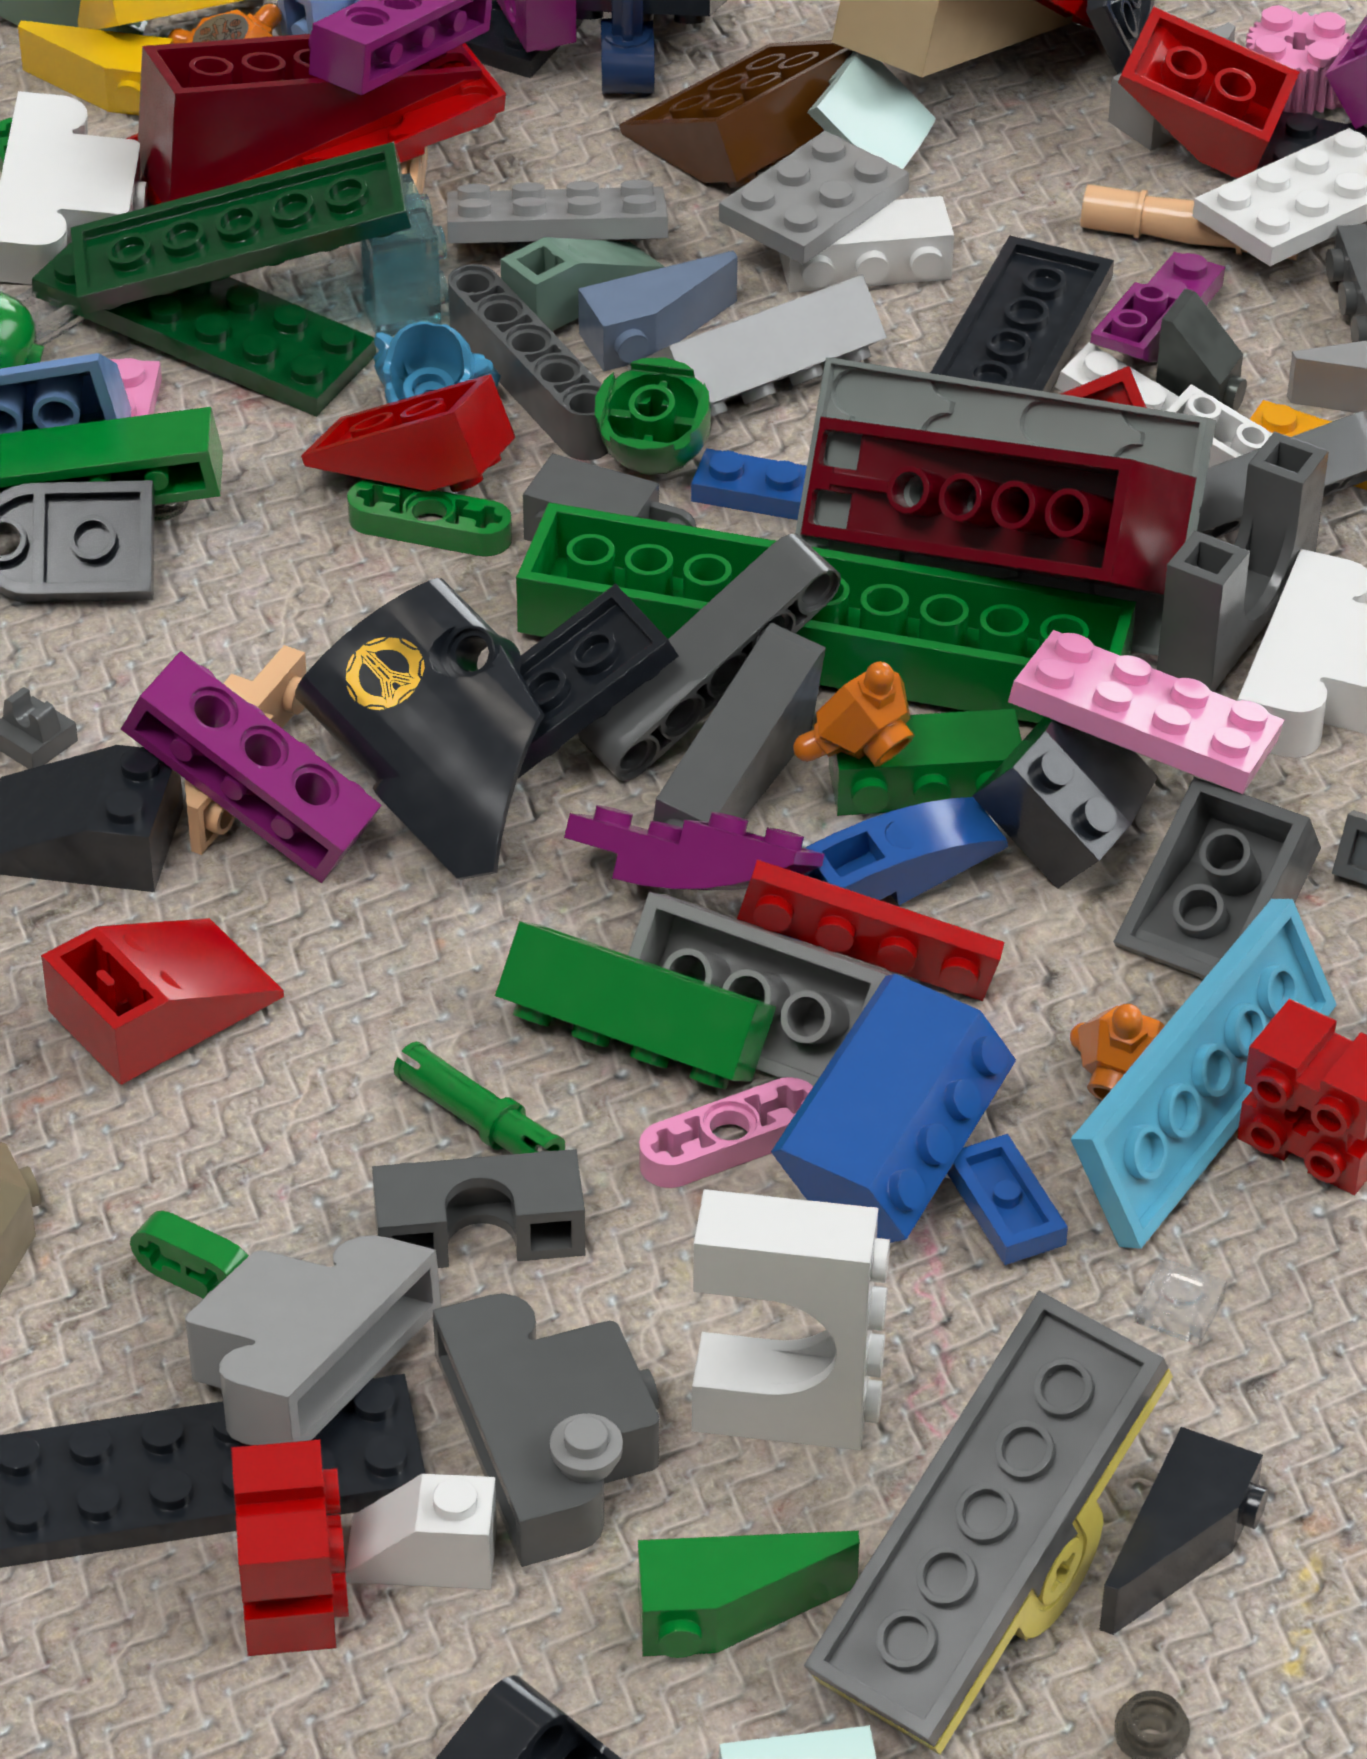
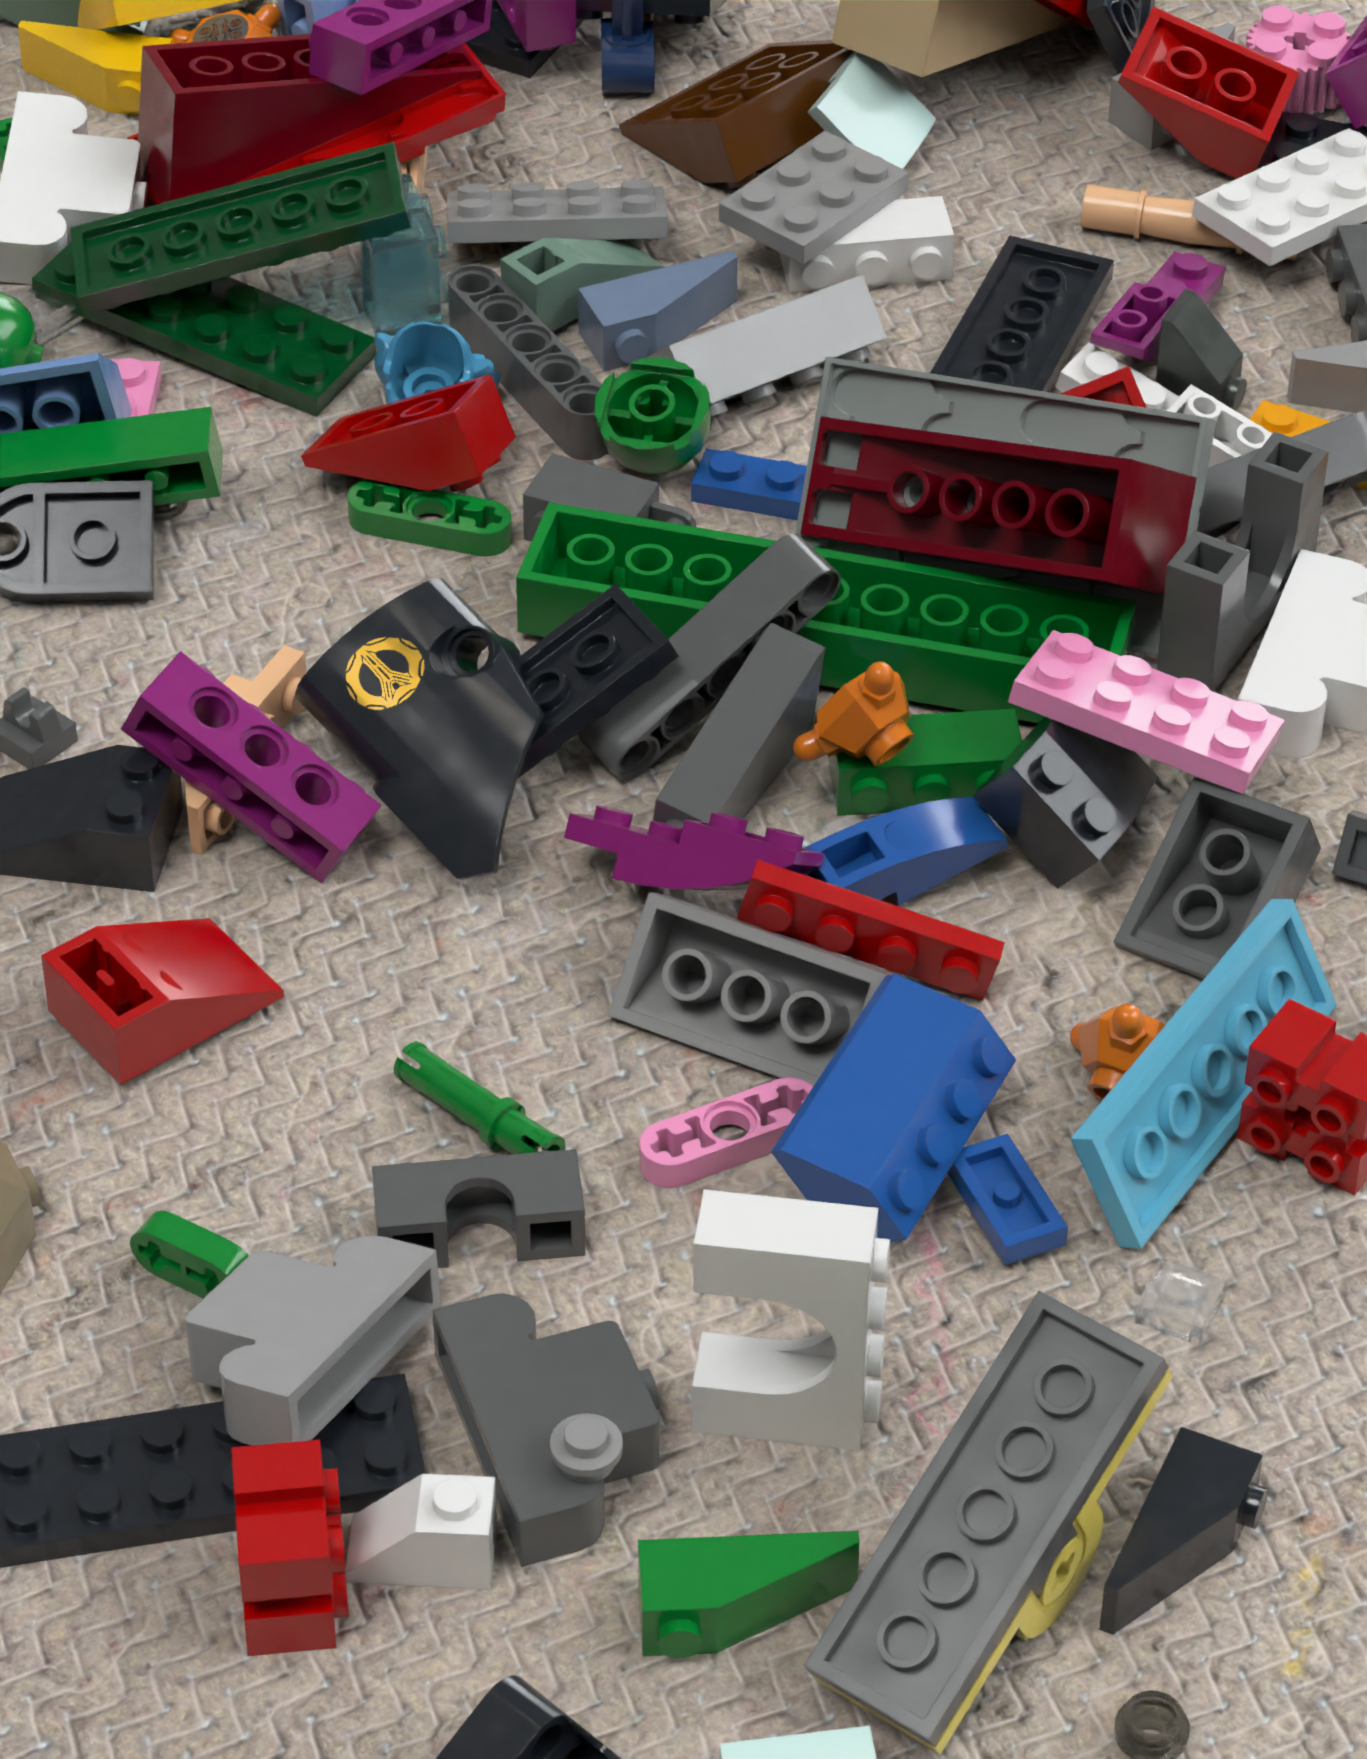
(635, 1003): green brick -> none

